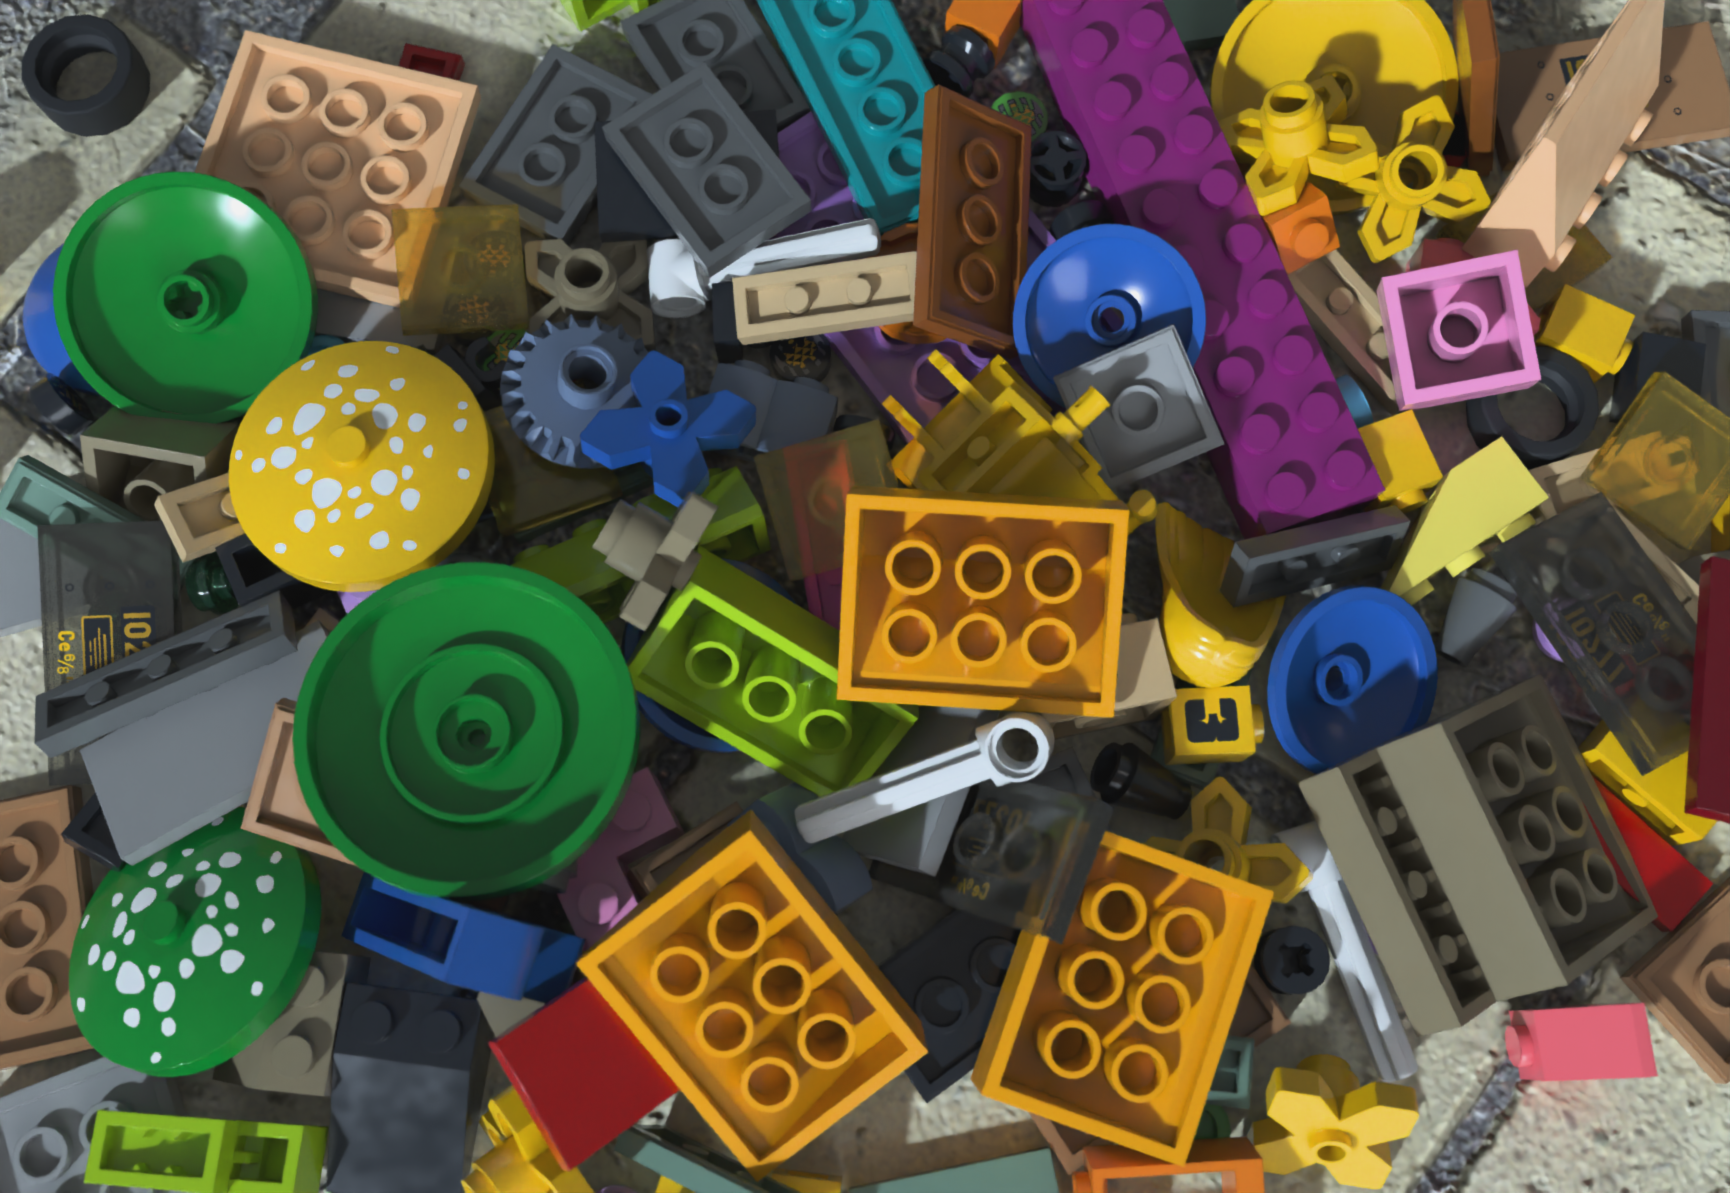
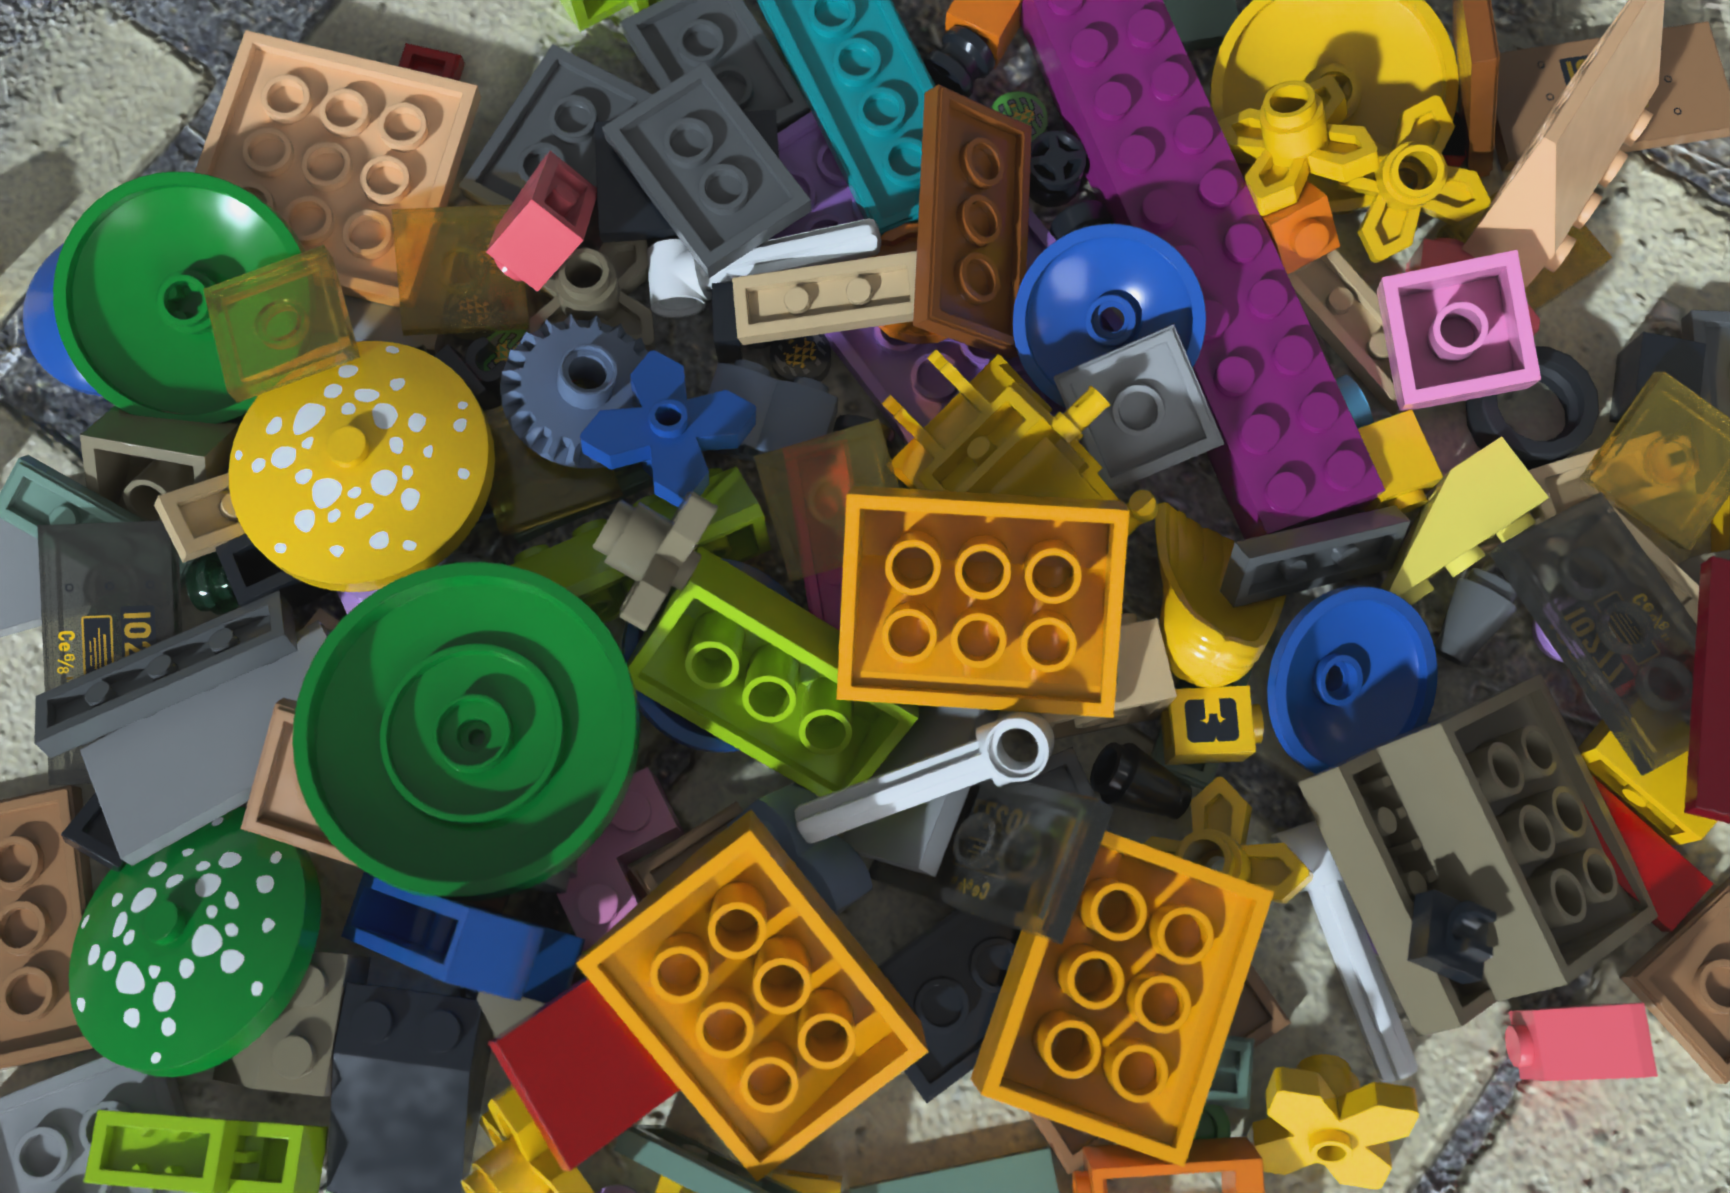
(58, 47): black tyre -> none
(60, 404): black tile -> none
(280, 323): none -> clear yellow tile
(543, 223): none -> coral slope
(1281, 966): black wheel -> none
(1450, 936): none -> black tile
(1586, 330): yellow brick -> none

